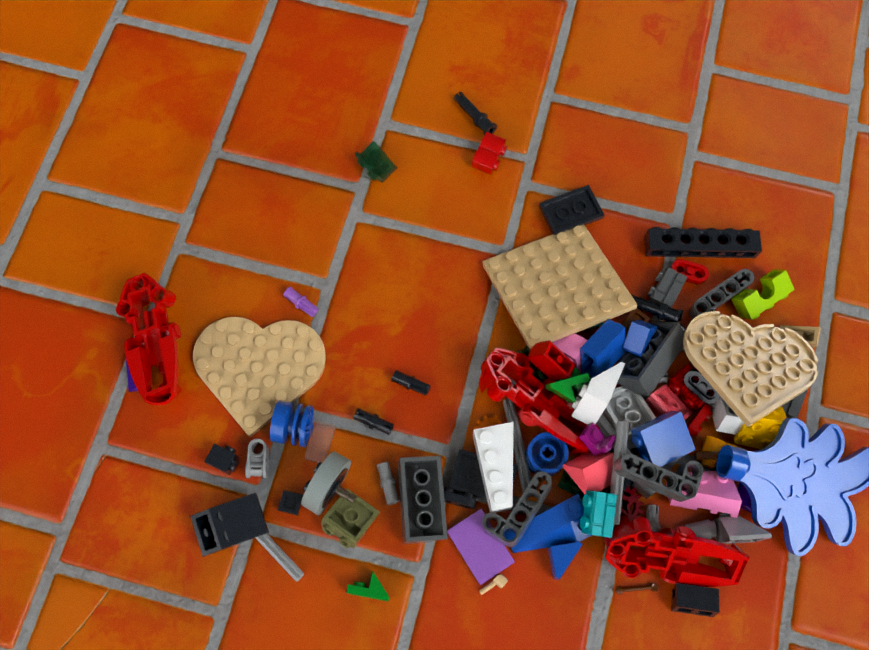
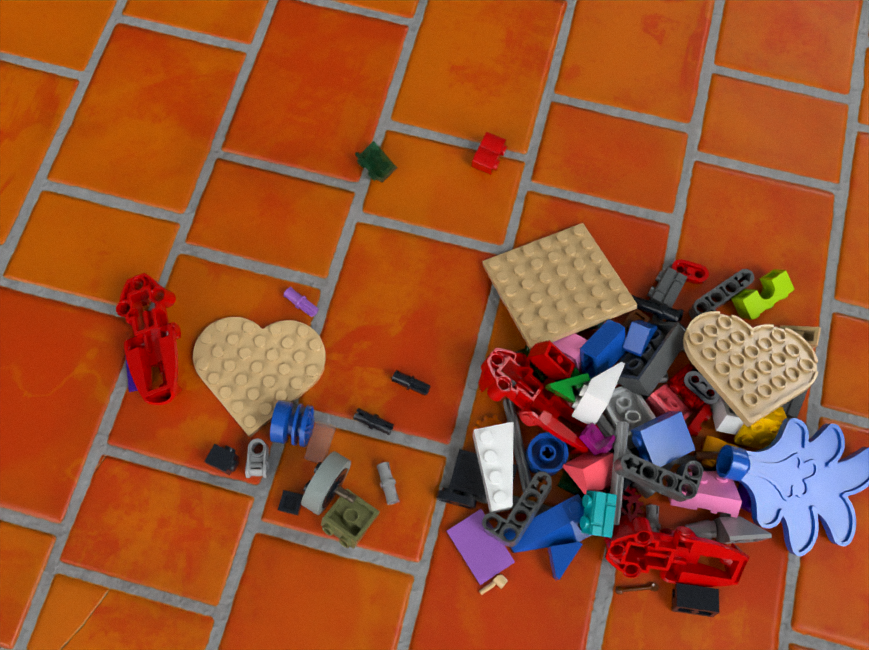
(229, 524): black slope -> none
(280, 556): light grey axle -> none
(374, 591): green slope -> none
(422, 499): dark grey slope -> none
(480, 119): black pin -> none
(571, 210): black plate -> none
(749, 239): black brick -> none

